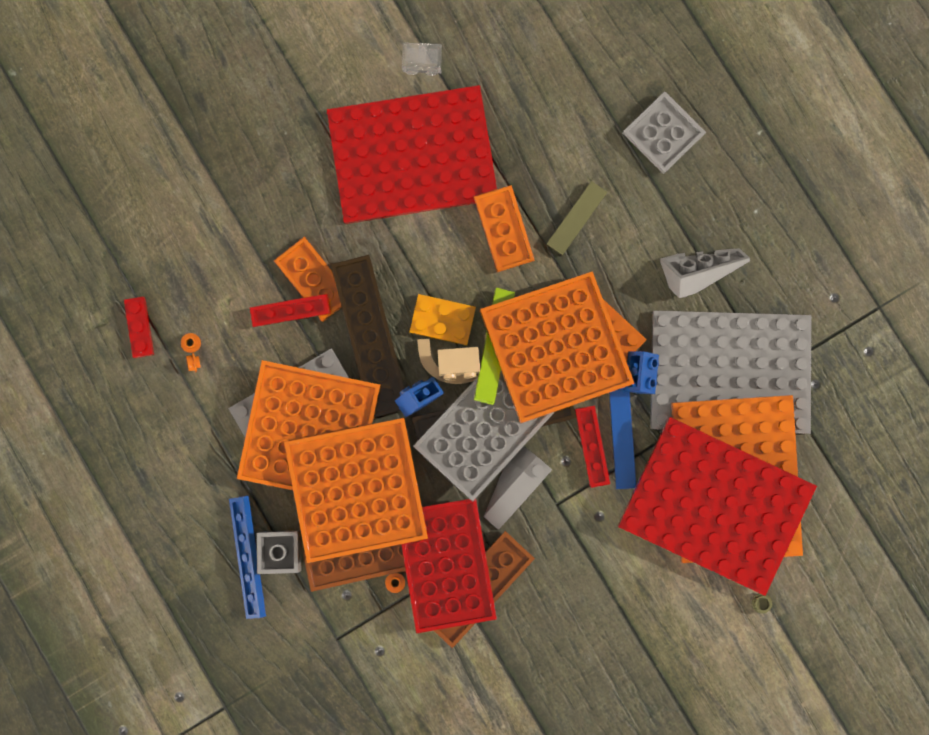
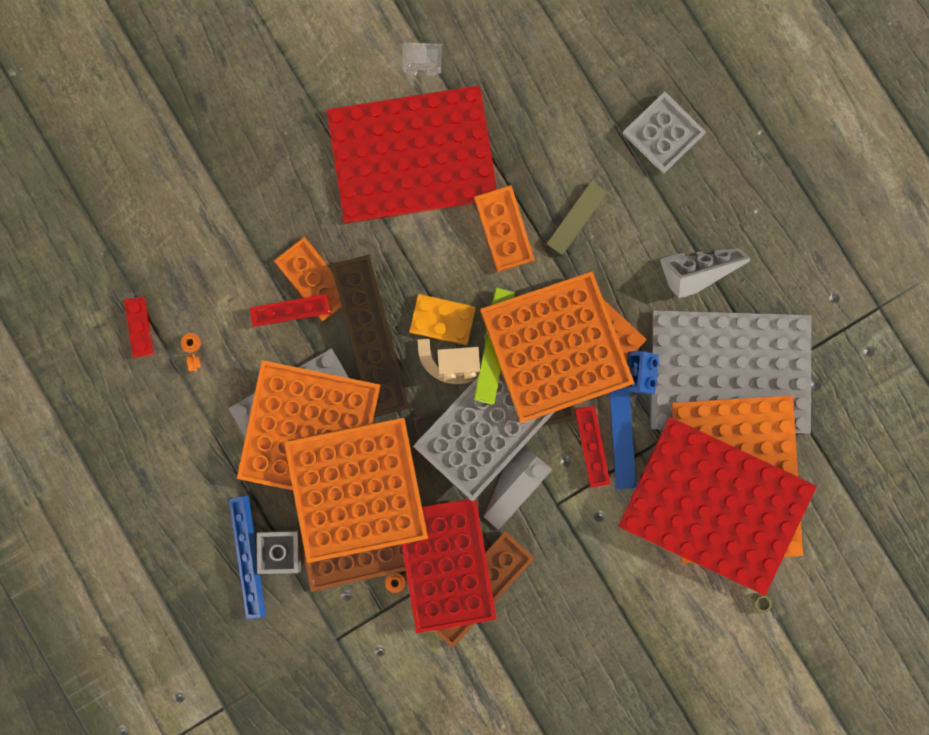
(419, 396): blue brick -> none

